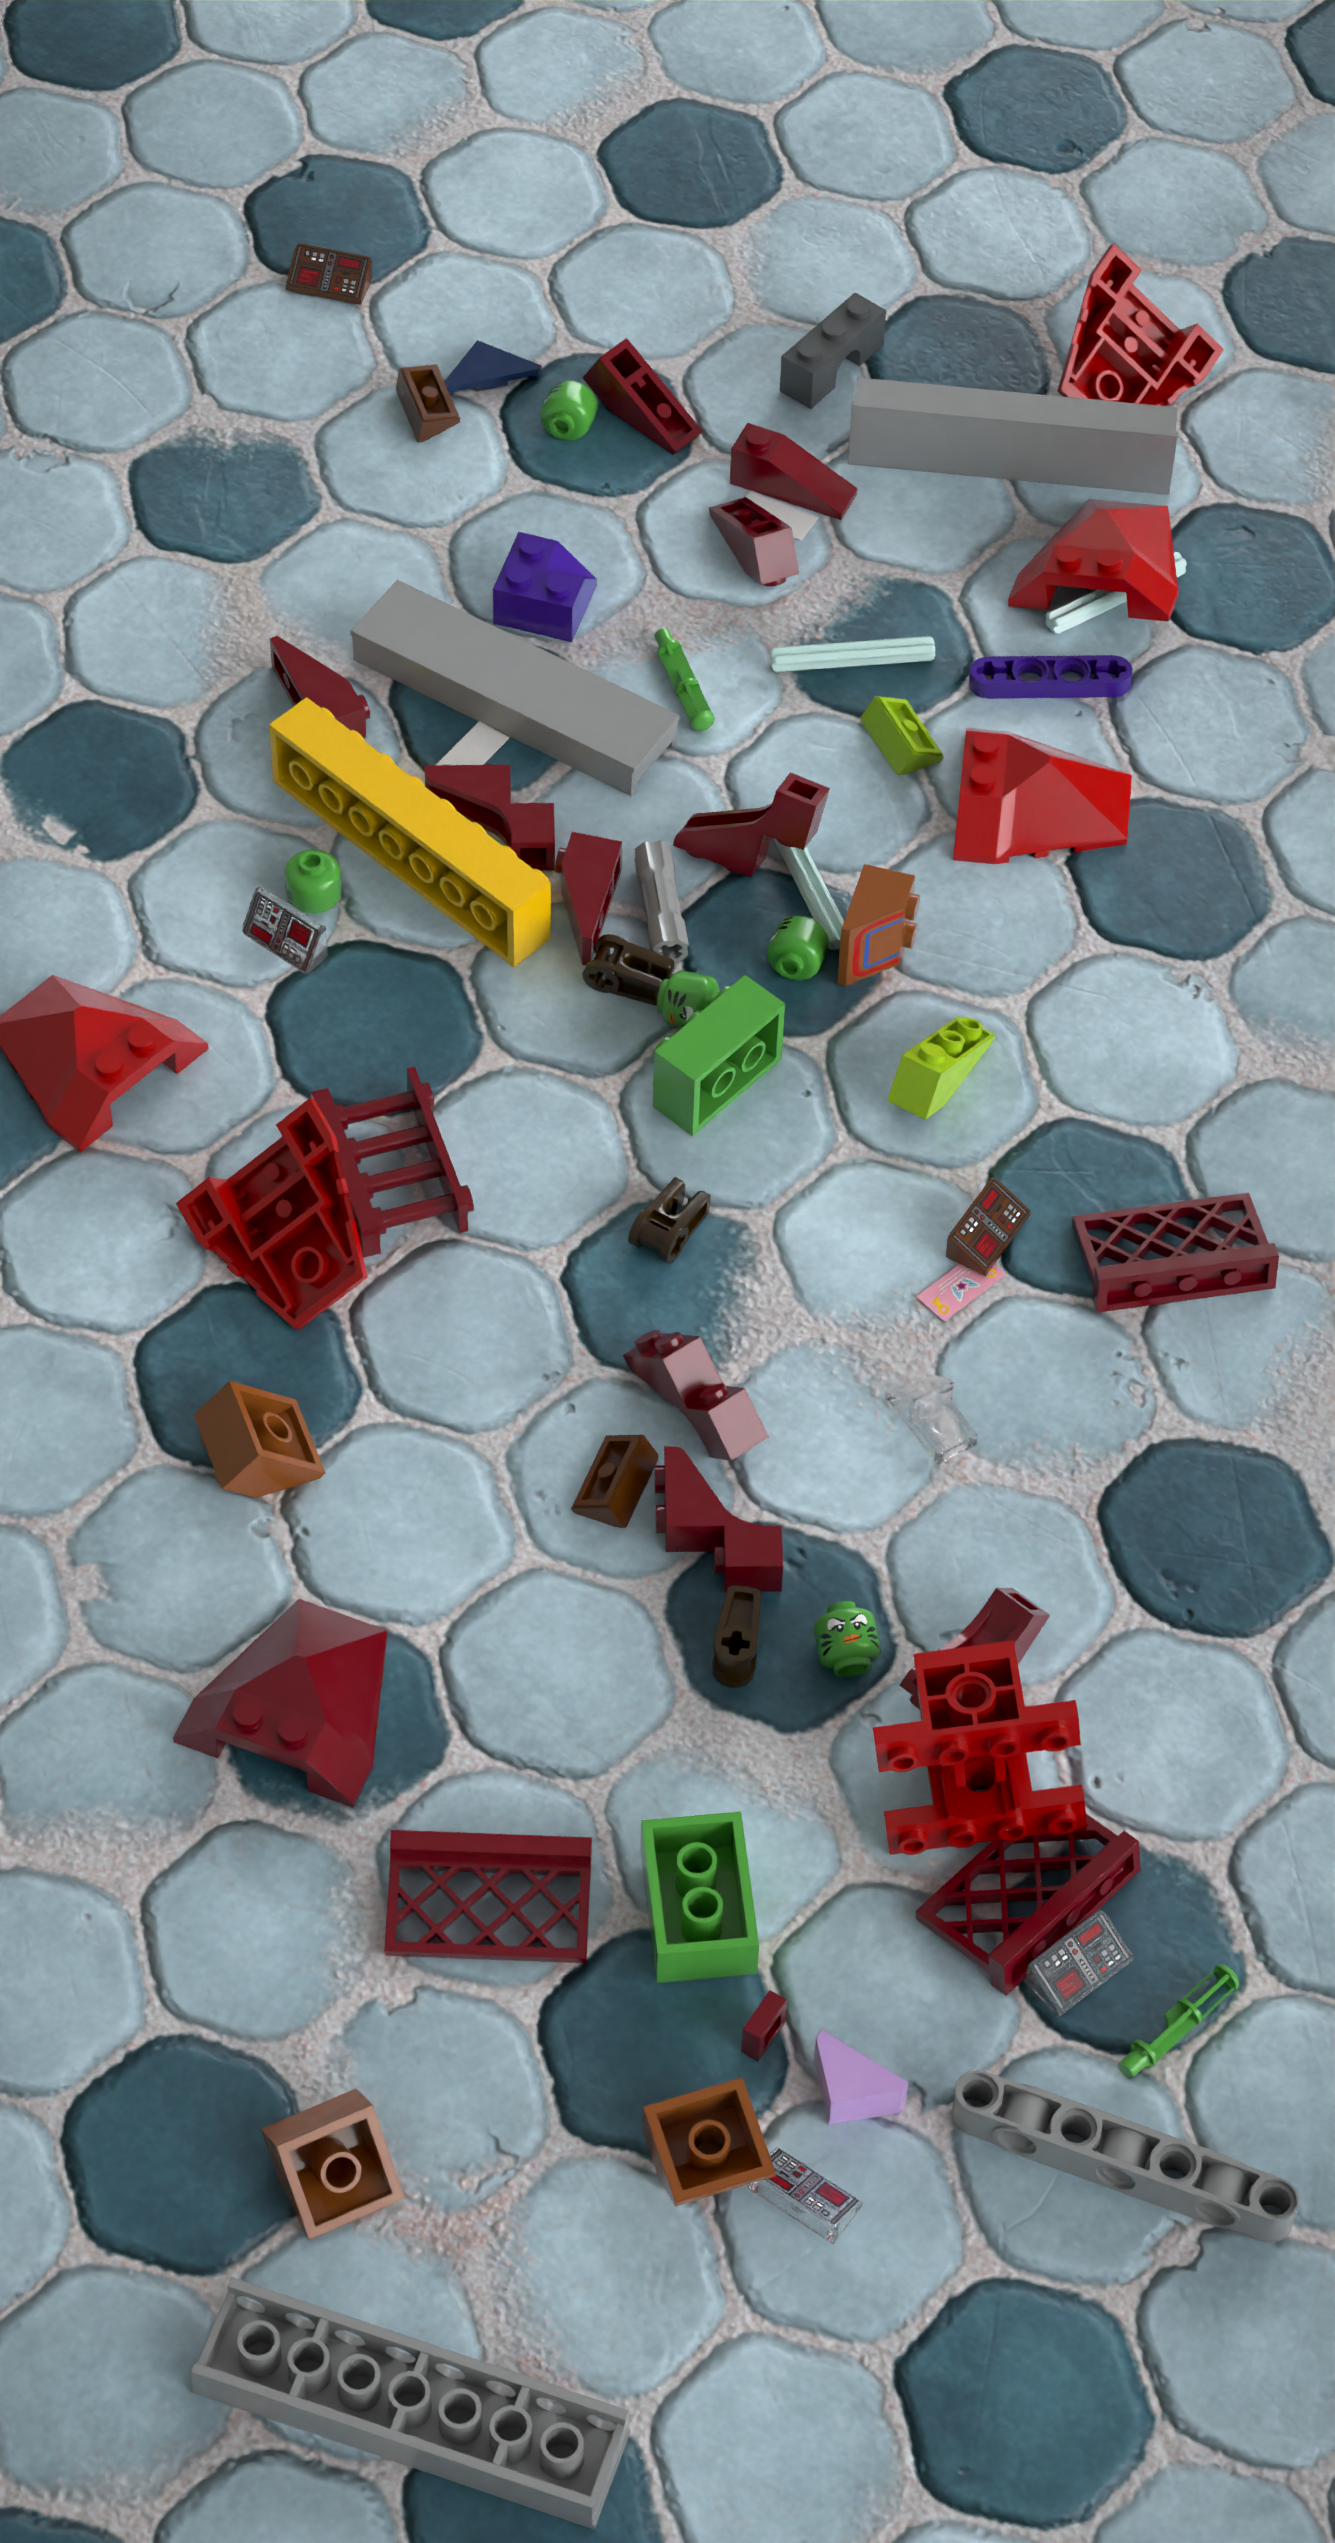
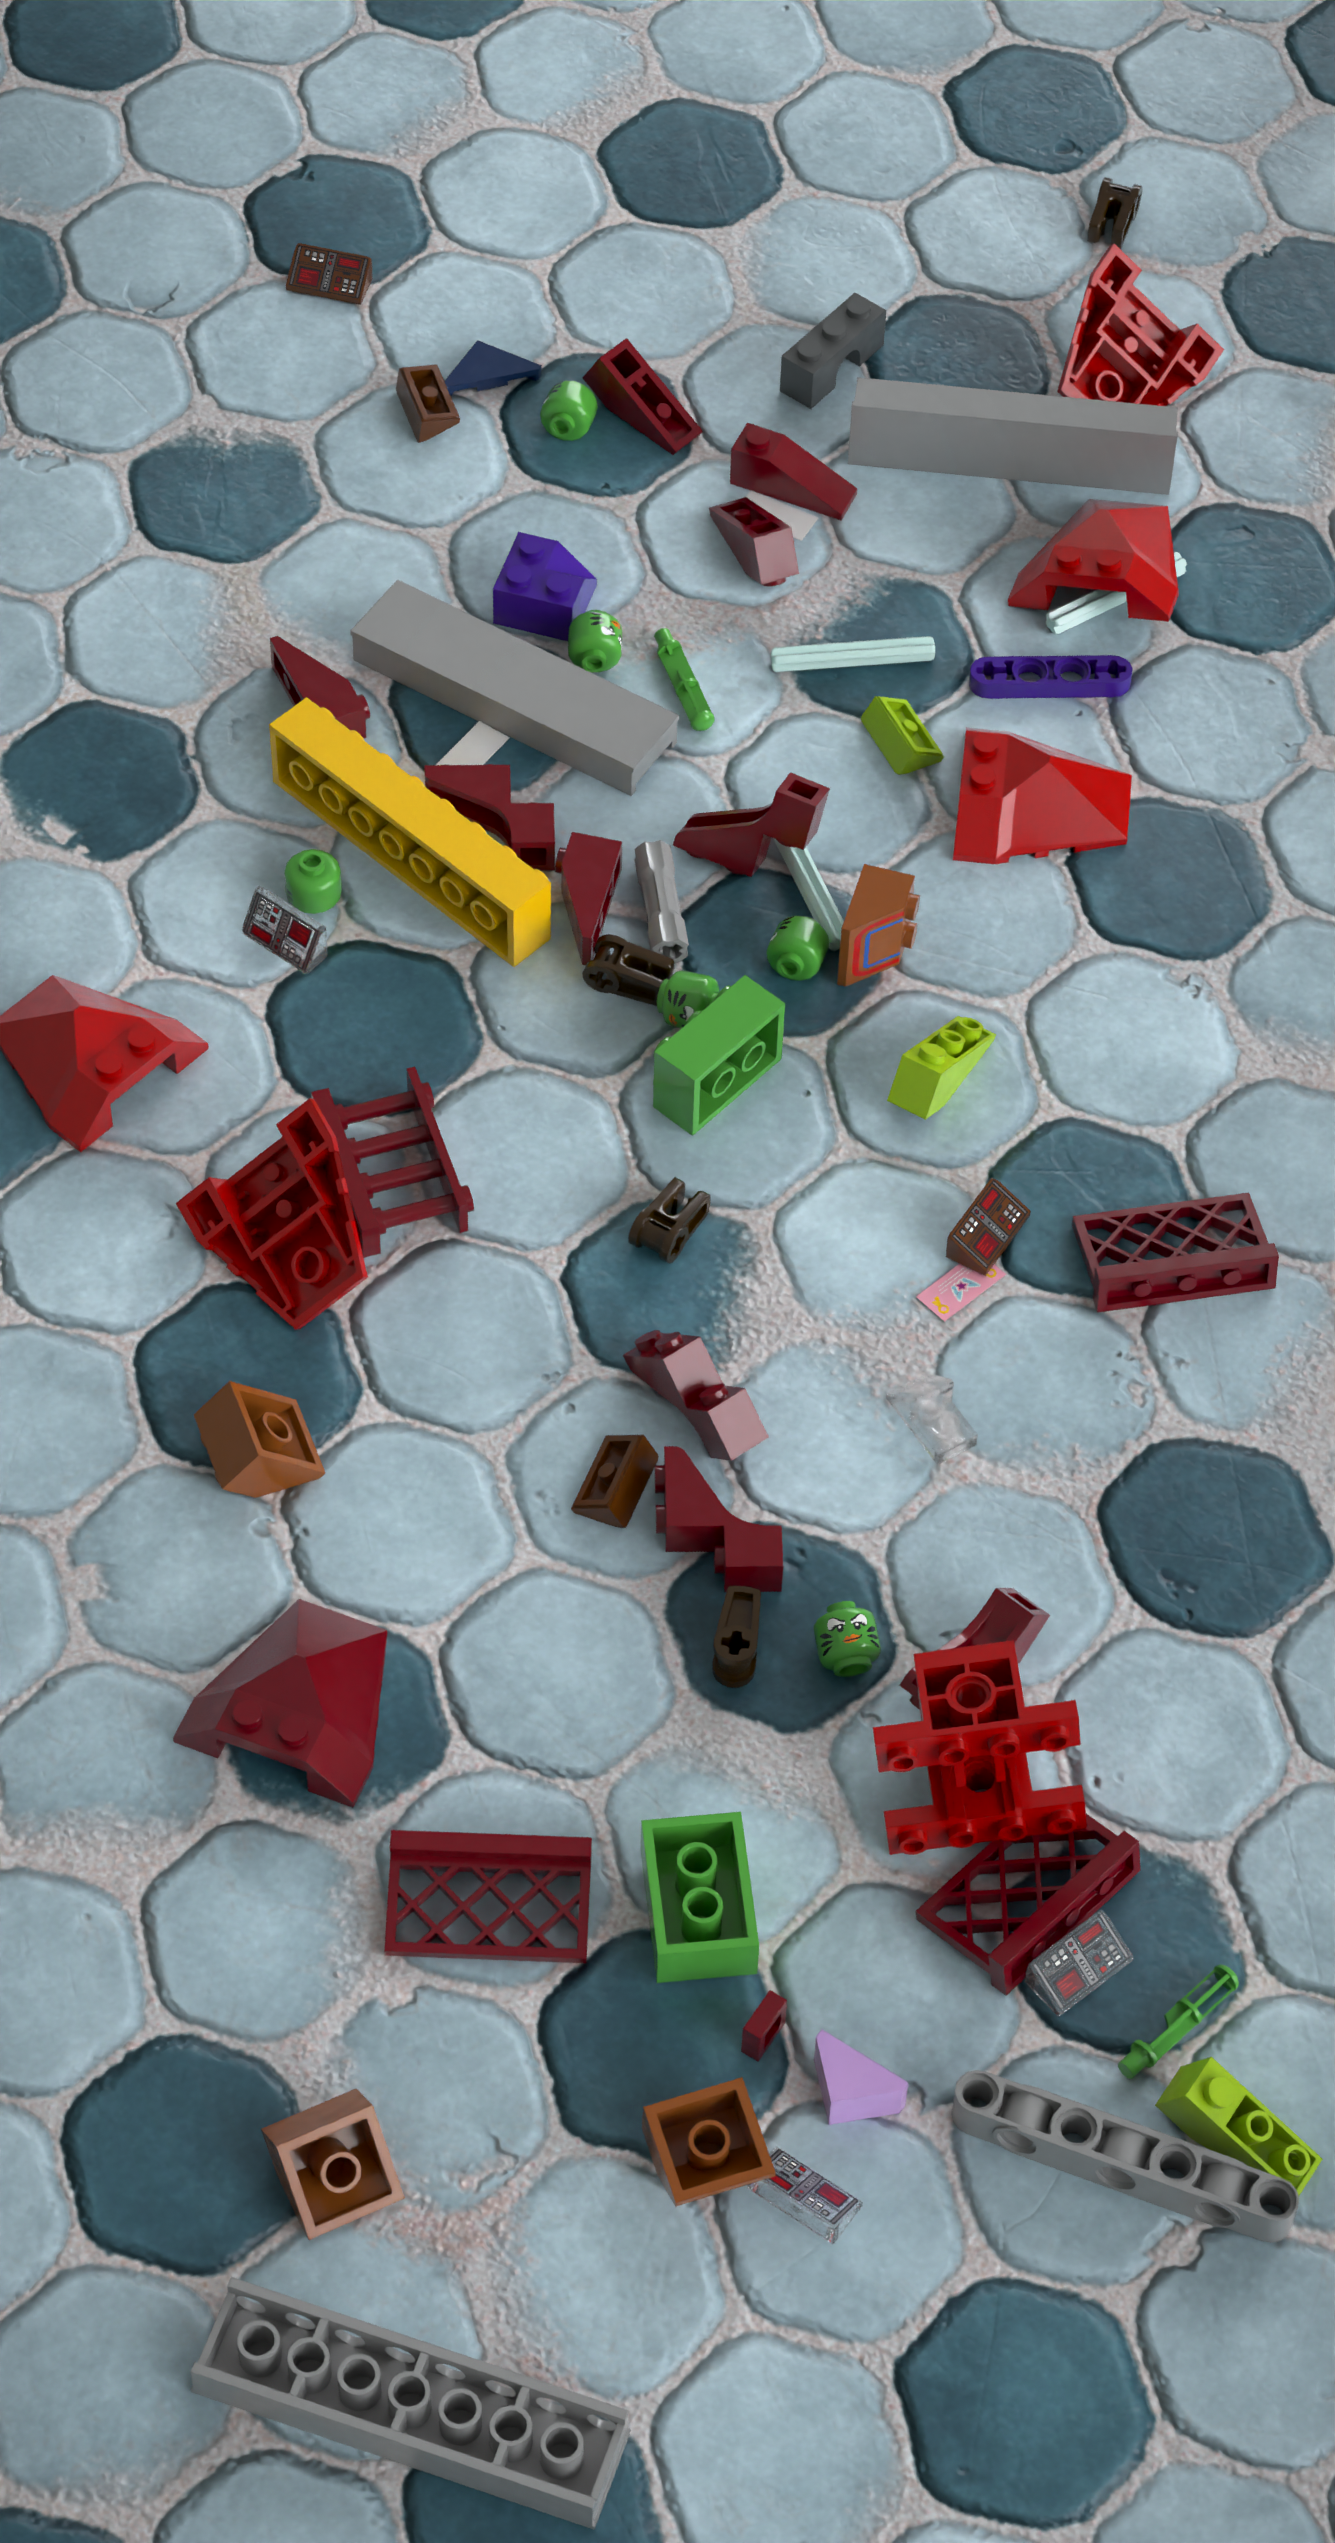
(595, 639): none -> bright green head
(1114, 203): none -> dark brown piece
(1233, 2122): none -> lime slope

